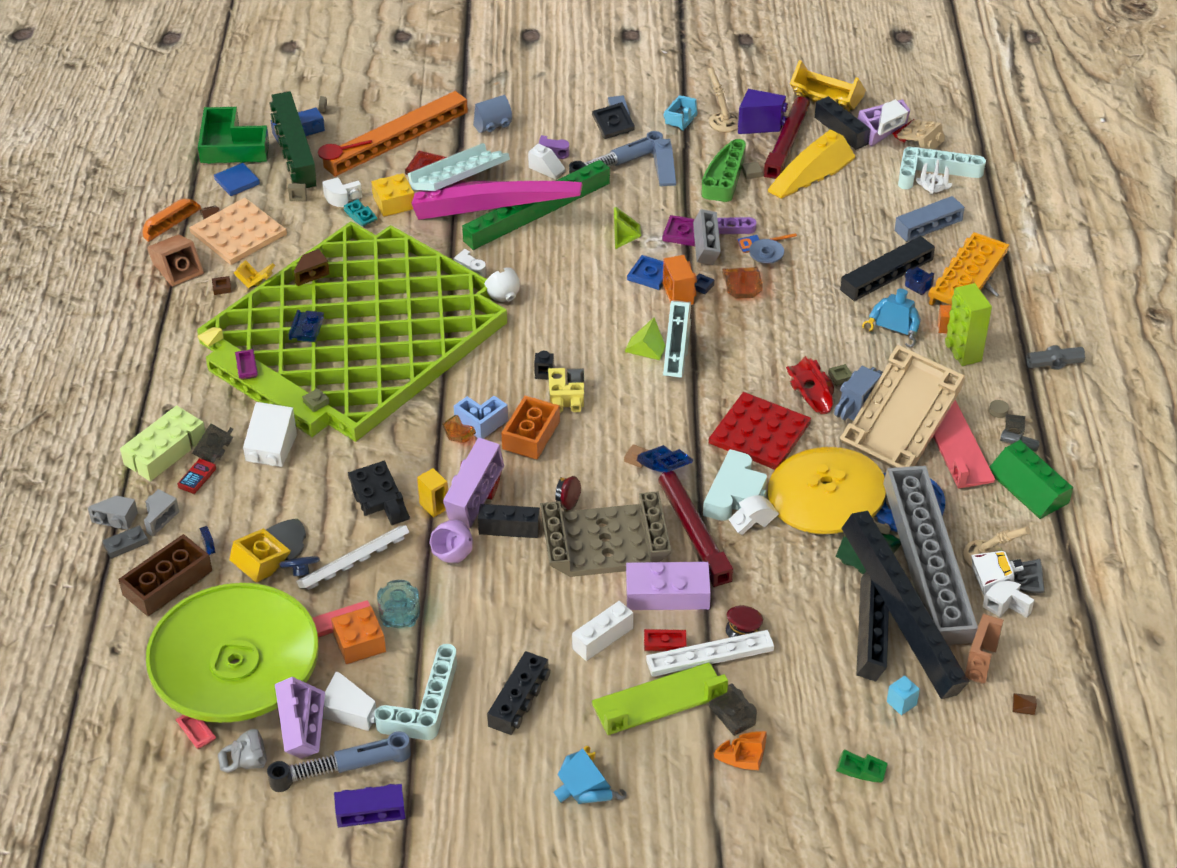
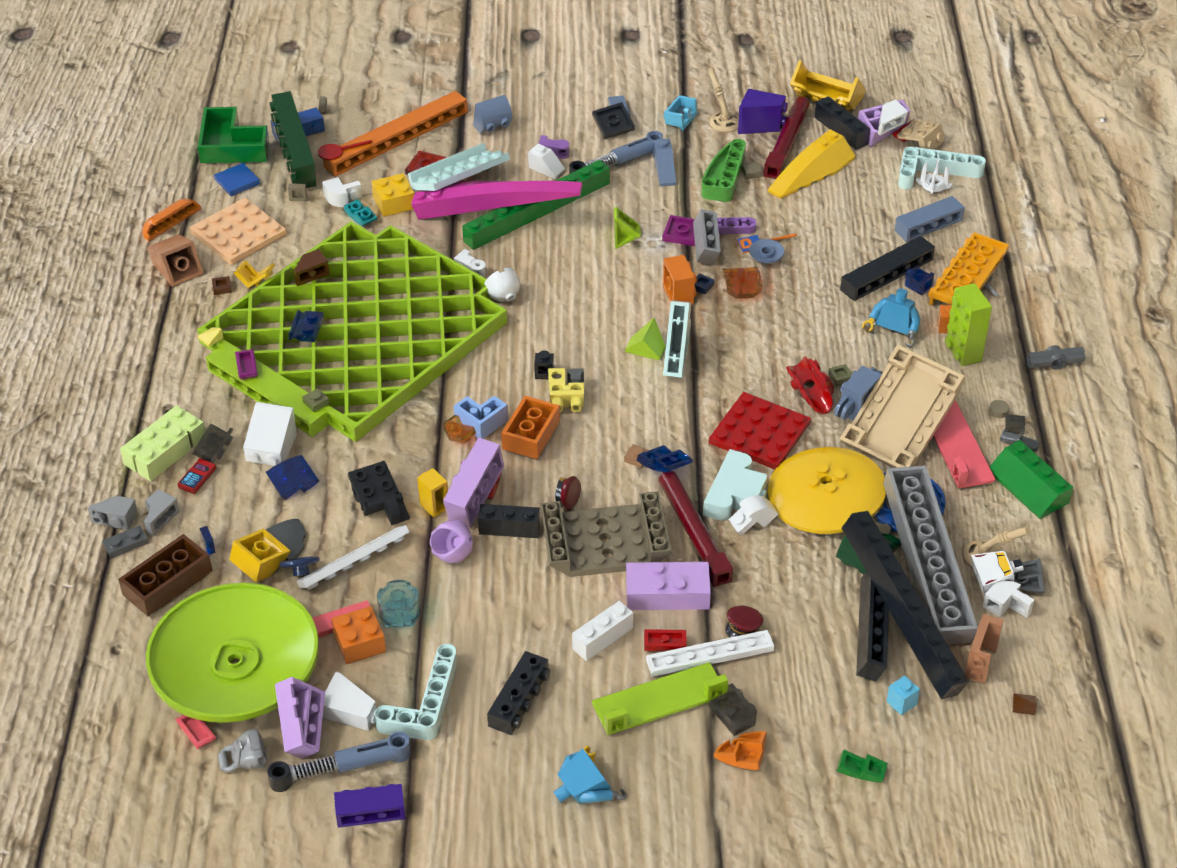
(208, 211): reddish brown slope -> none
(292, 476): none -> clear blue slope
(647, 272): blue tile -> none

